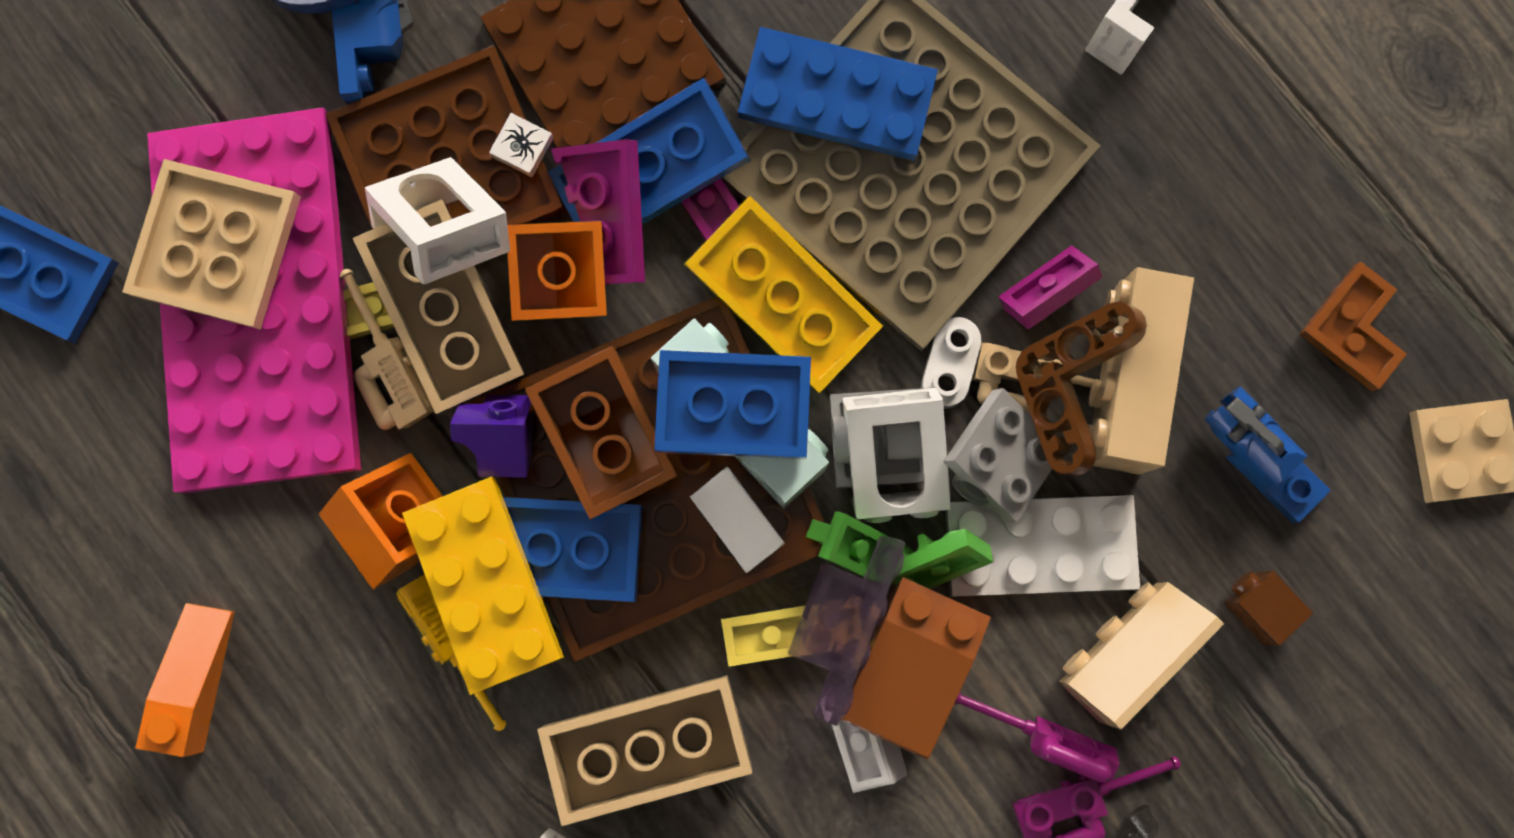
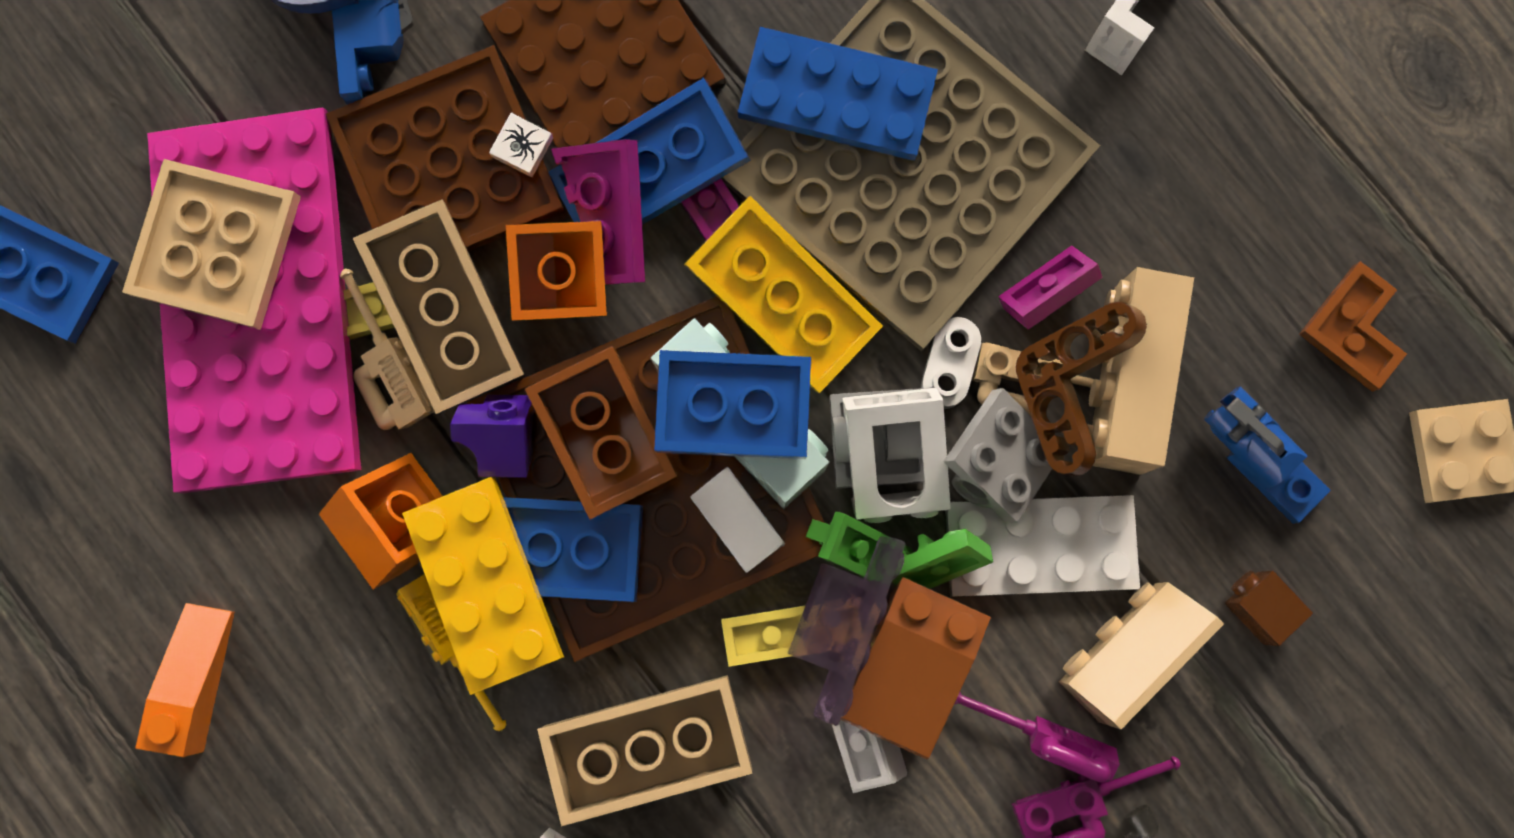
(451, 244): white panel -> none

